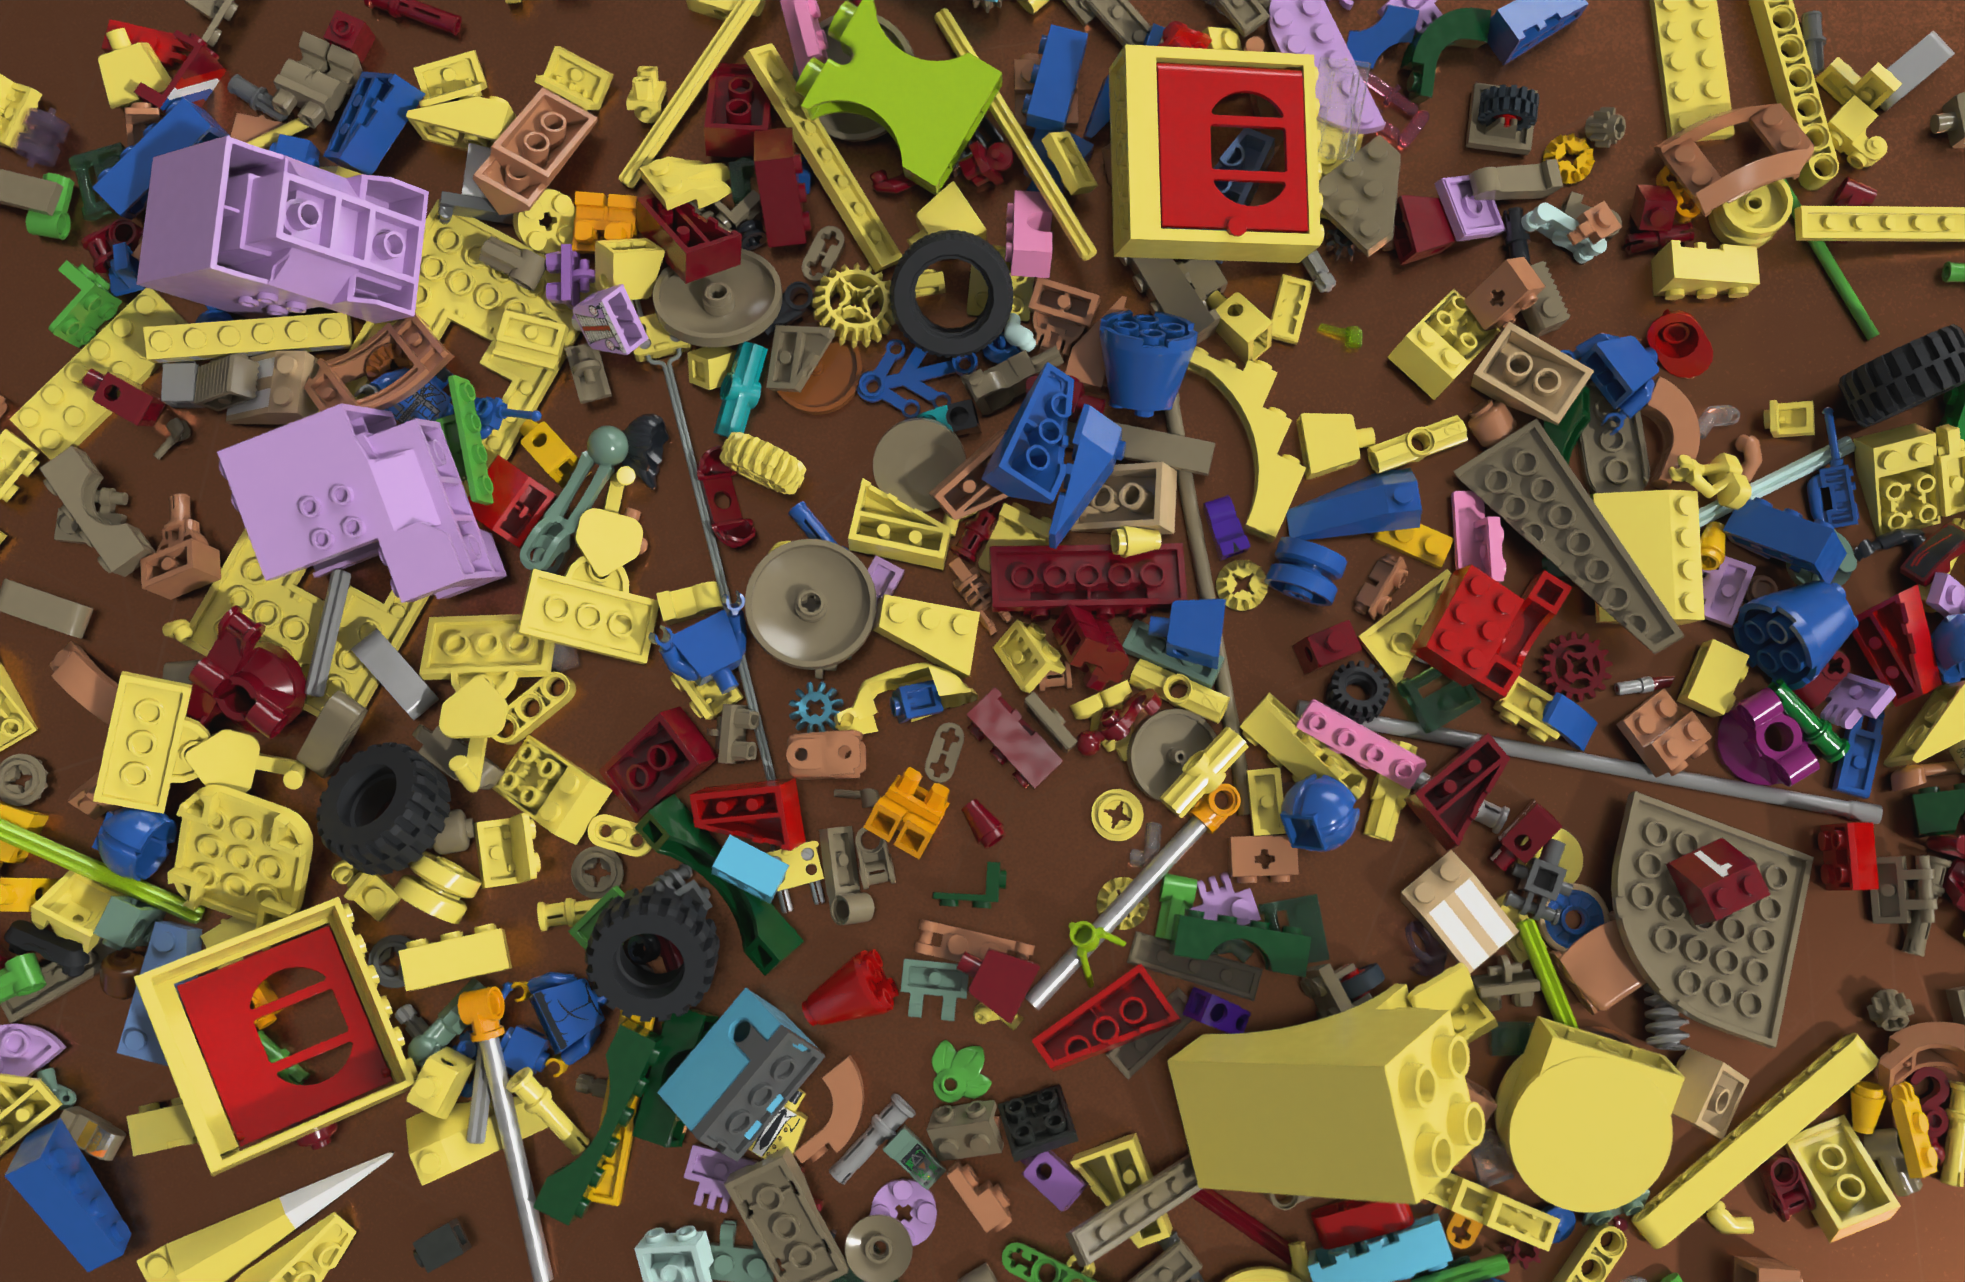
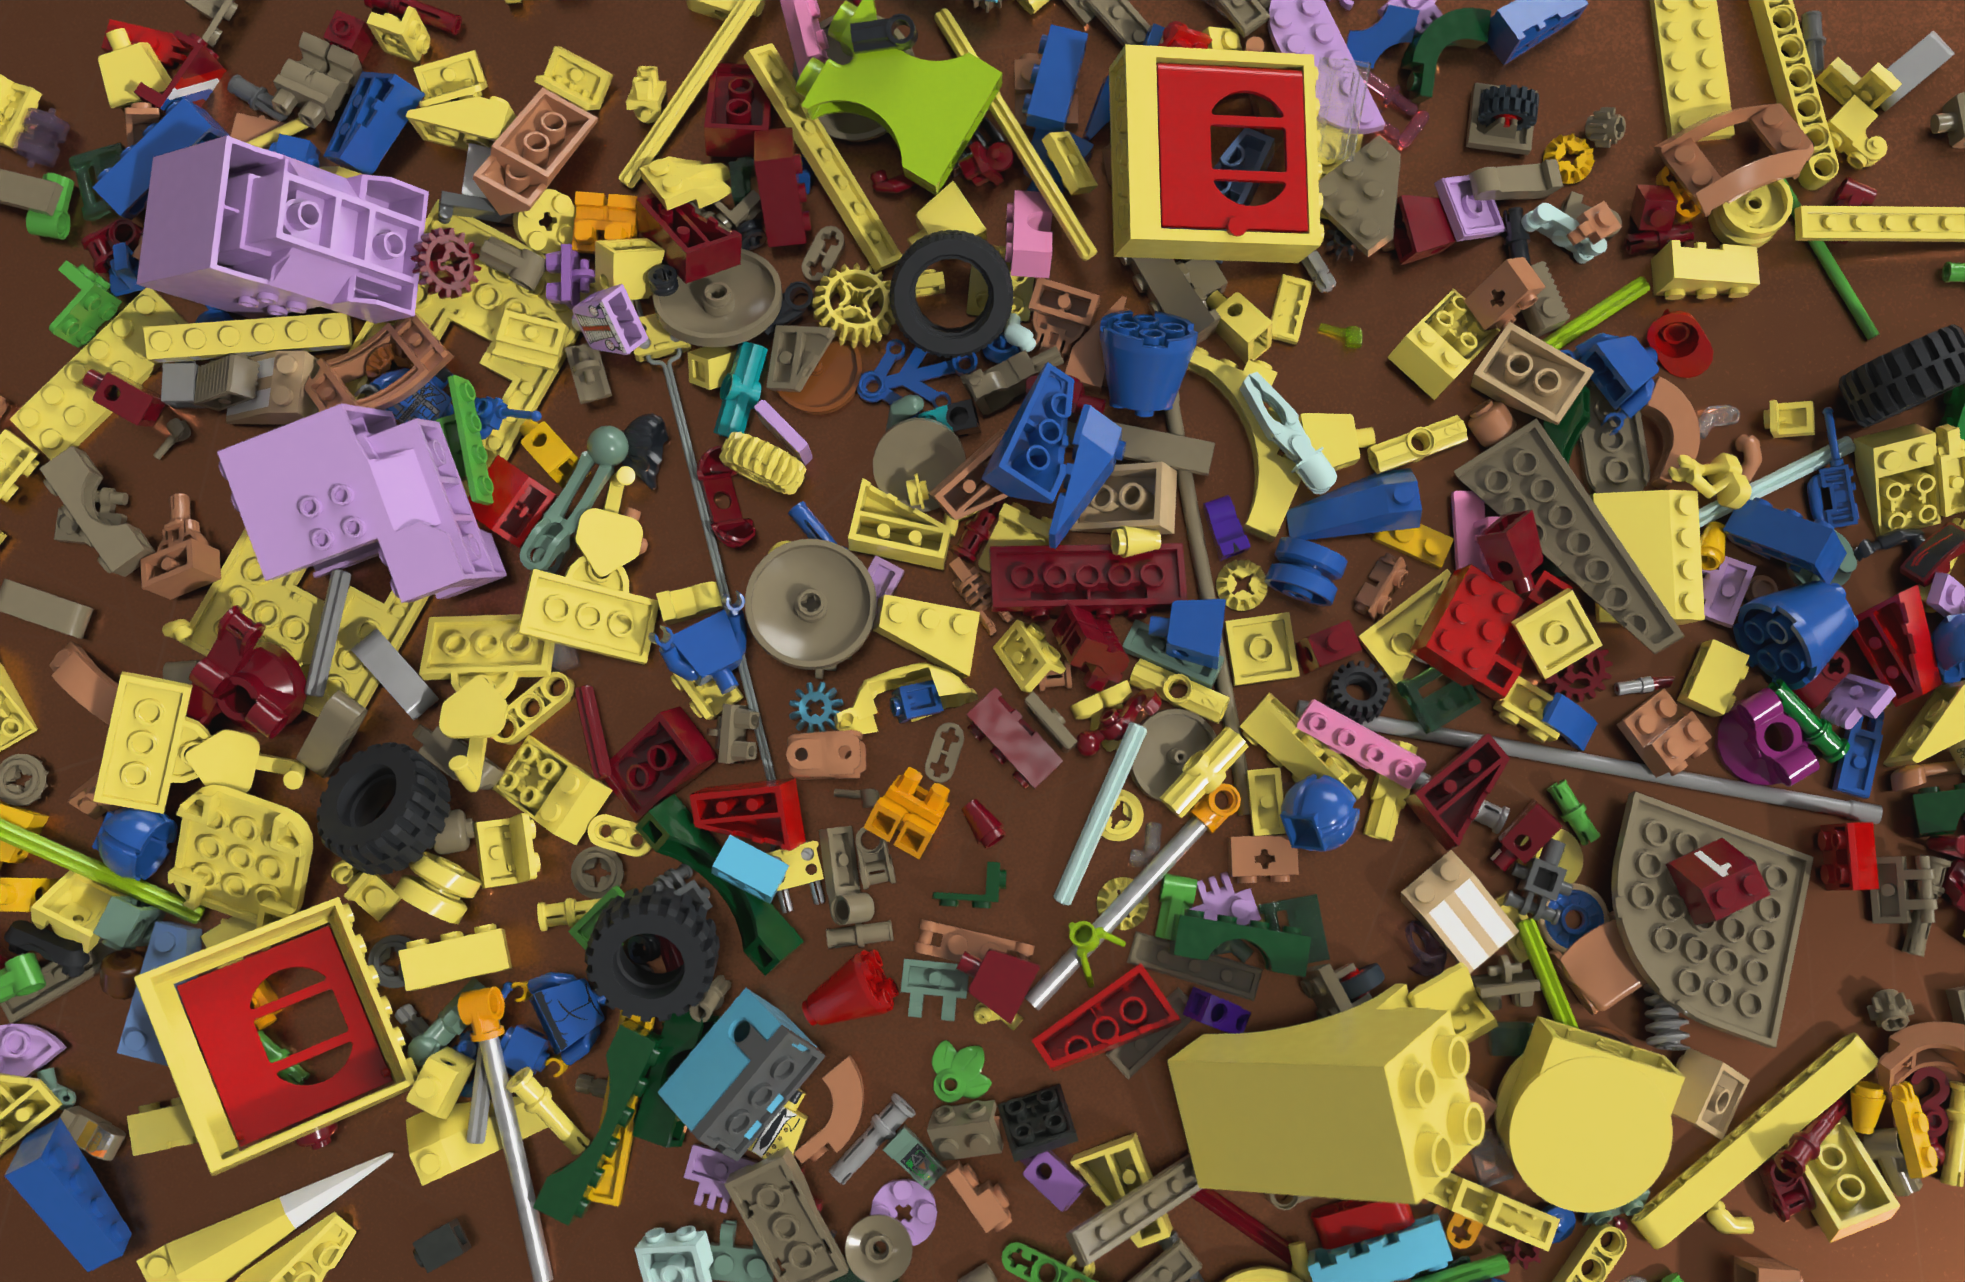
(401, 38): none -> light yellow bracket
(442, 247): none -> dark red gear
(593, 732): none -> dark red axle
(660, 287): none -> black bush
(711, 1000): none -> dark tan axle
(783, 432): none -> lavender tile
(859, 934): none -> dark tan pin
(878, 34): none -> black piece
(904, 408): none -> sand green arm
(917, 491): none -> light yellow plate
(1100, 813): none -> light aqua axle
(1261, 649): none -> light yellow plate
(1289, 434): none -> light aqua arm
(1512, 549): none -> dark red torso
(1556, 633): none -> light yellow plate
(1573, 812): none -> bright green pin
(1598, 313): none -> lime axle
(1806, 1144): none -> dark red pin

